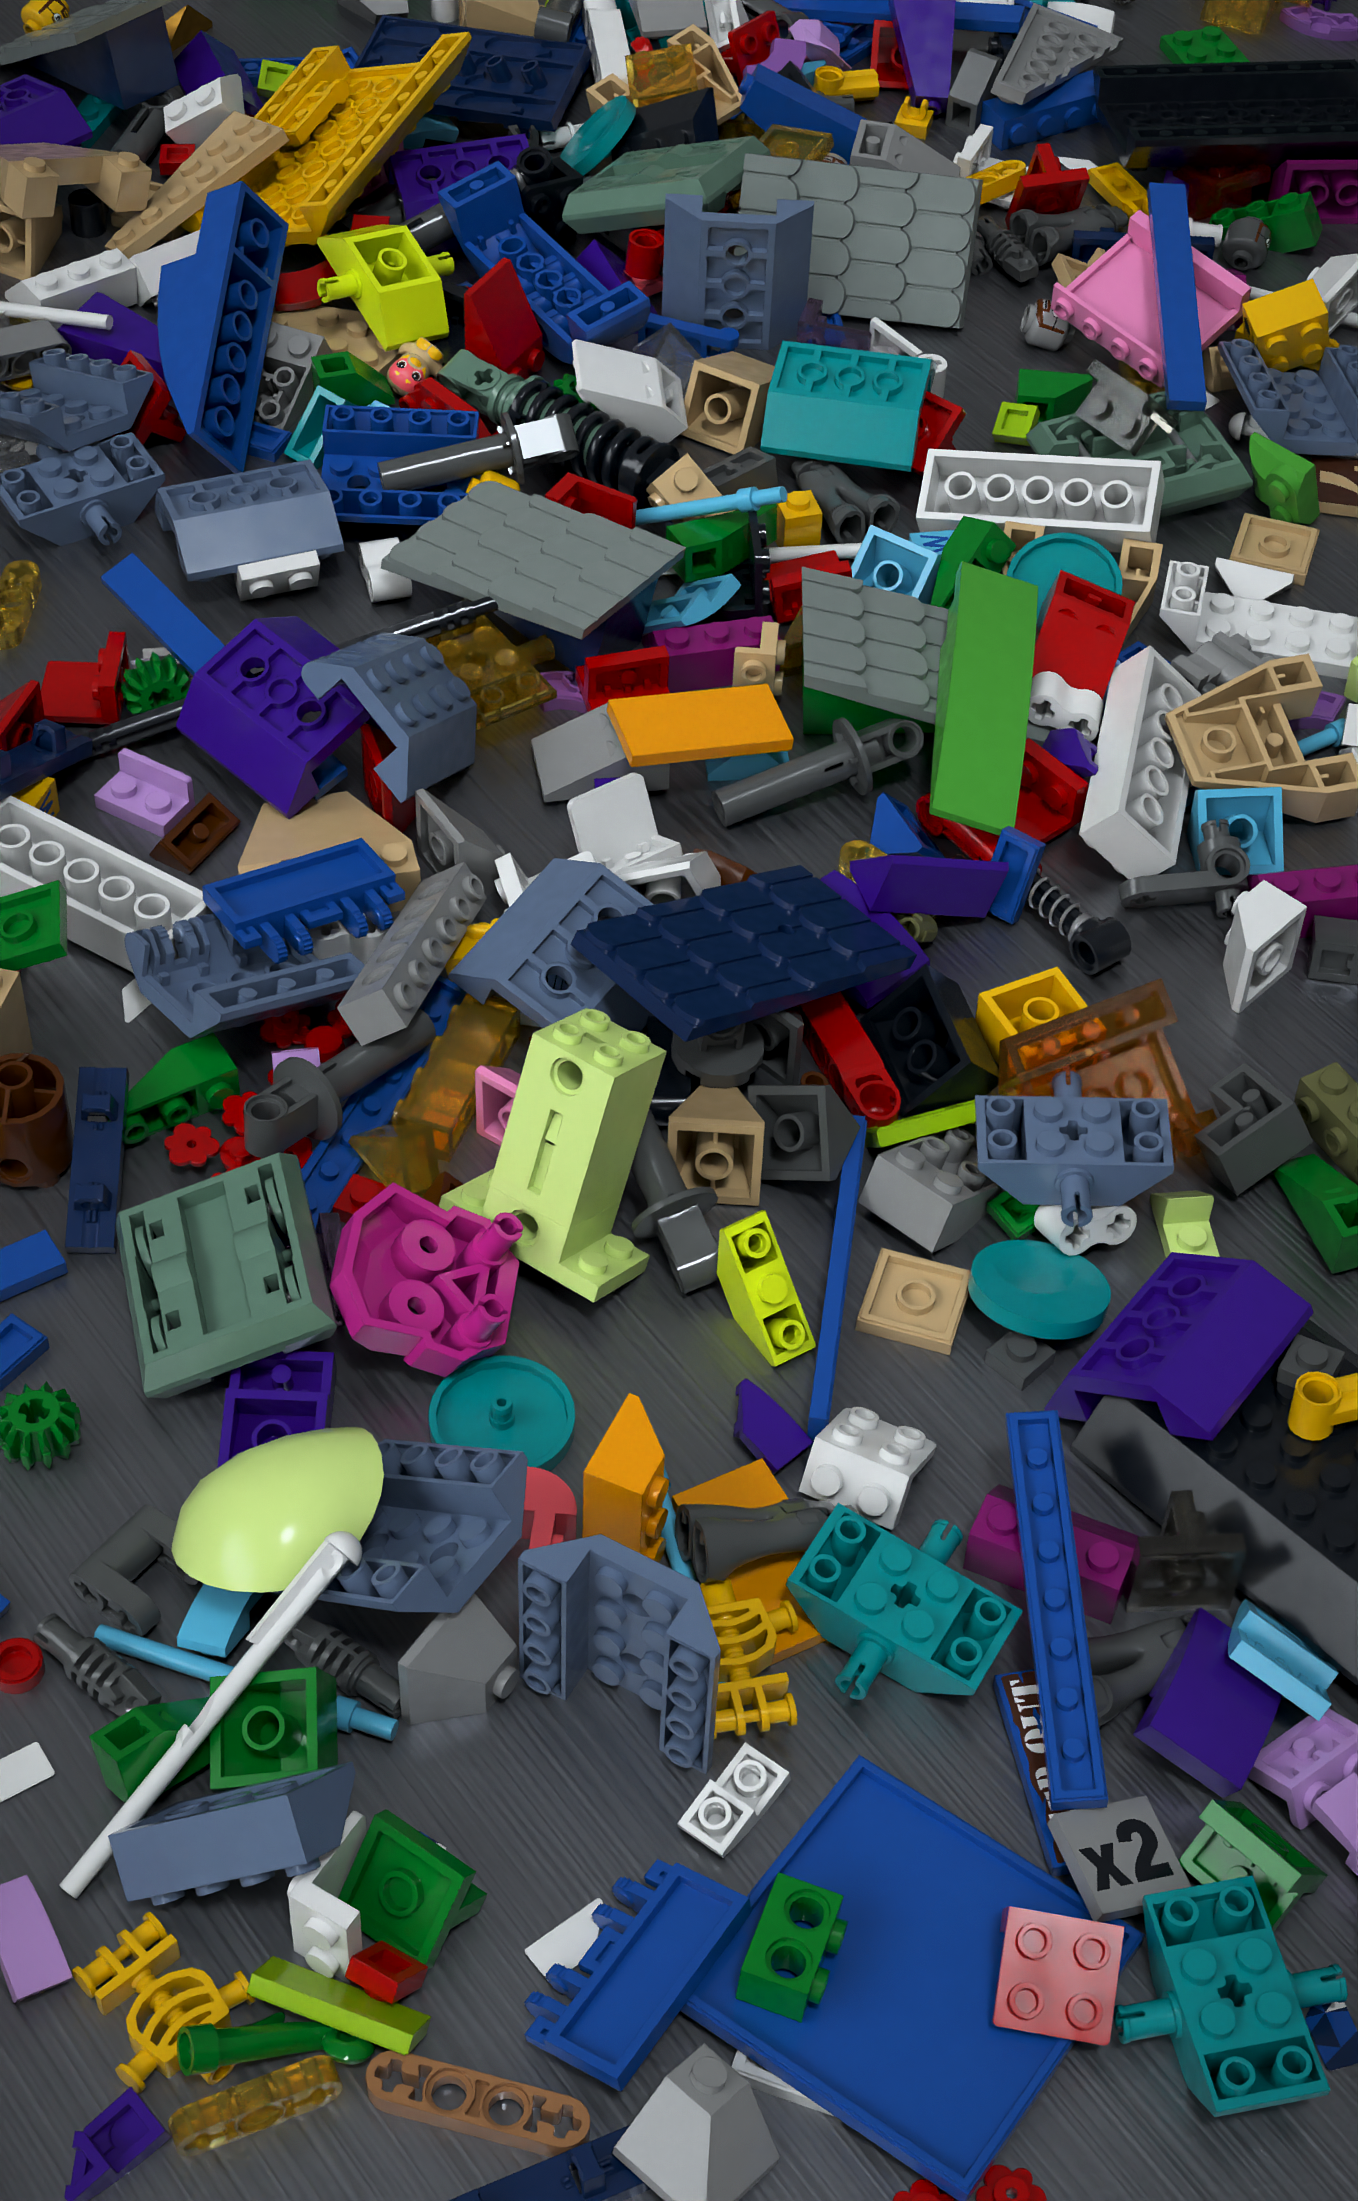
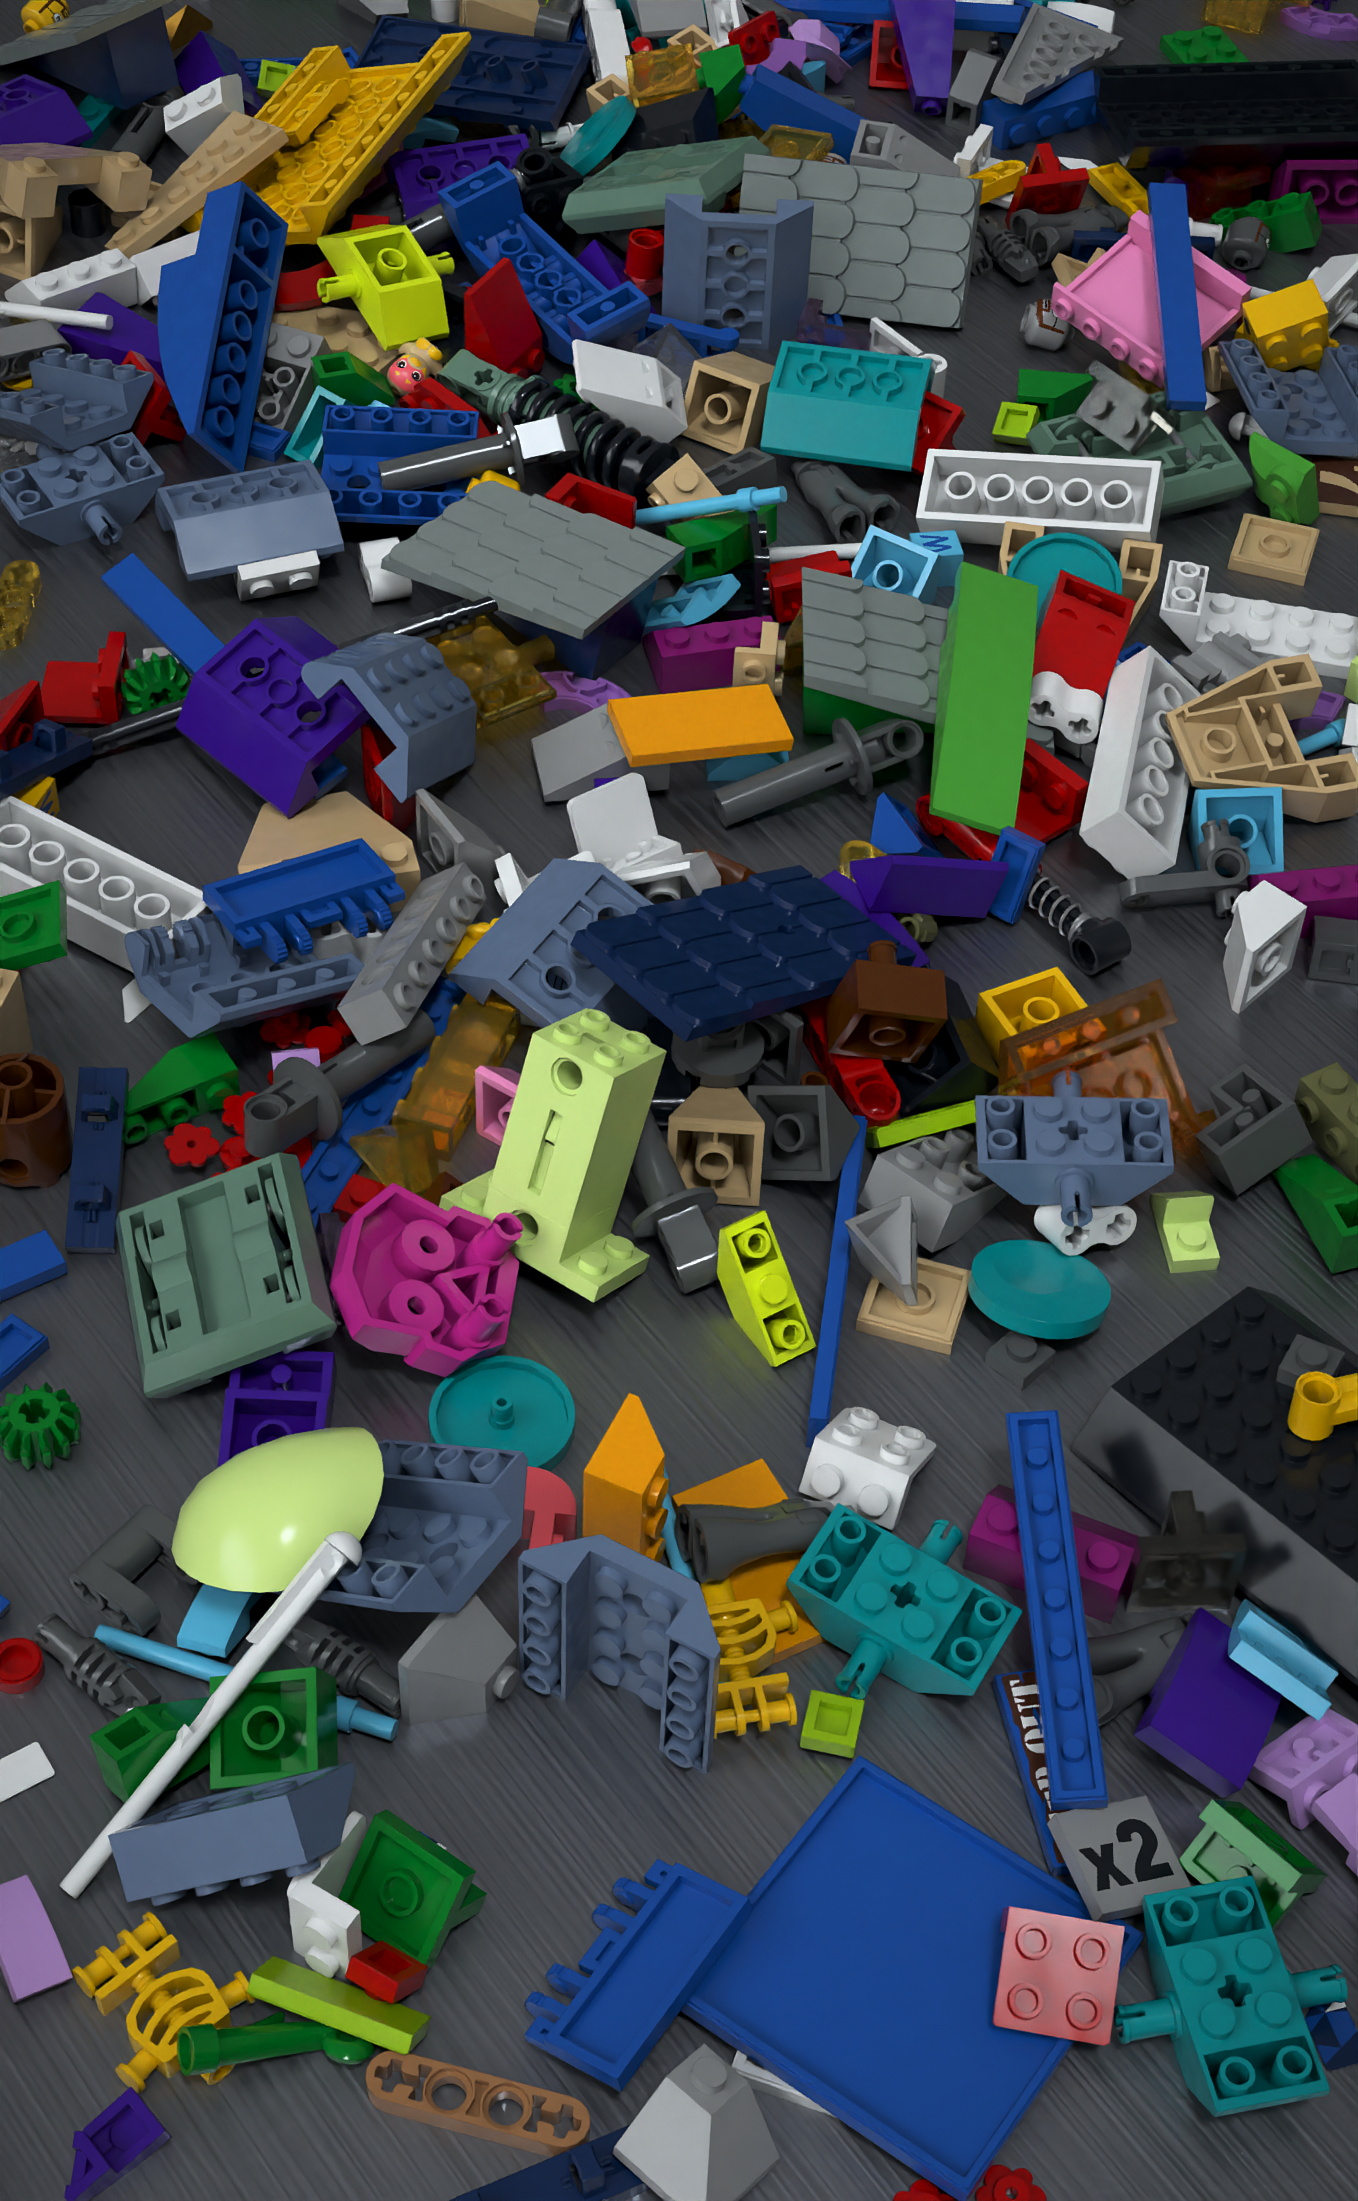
(147, 794): lavender bracket -> none
(173, 156): red plate -> none
(195, 835): reddish brown slope -> none
(255, 2105): clear yellow beam -> none
(566, 1942): white sticker -> none
(623, 675): red bracket -> none
(724, 72): none -> green slope
(736, 1801): white slope -> none
(767, 1428): dark purple slope -> none
(784, 1945): green brick -> none
(799, 520): yellow slope -> none
(832, 1724): none -> lime plate
(859, 83): yellow piece -> none
(886, 1008): none -> reddish brown brick
(888, 1246): none -> light grey slope
(915, 120): yellow tile -> none
(975, 543): green slope -> none
(1013, 1216): green tile -> none
(1072, 750): dark purple slope -> none
(1189, 1342): dark purple slope -> none
(1252, 581): white slope -> none

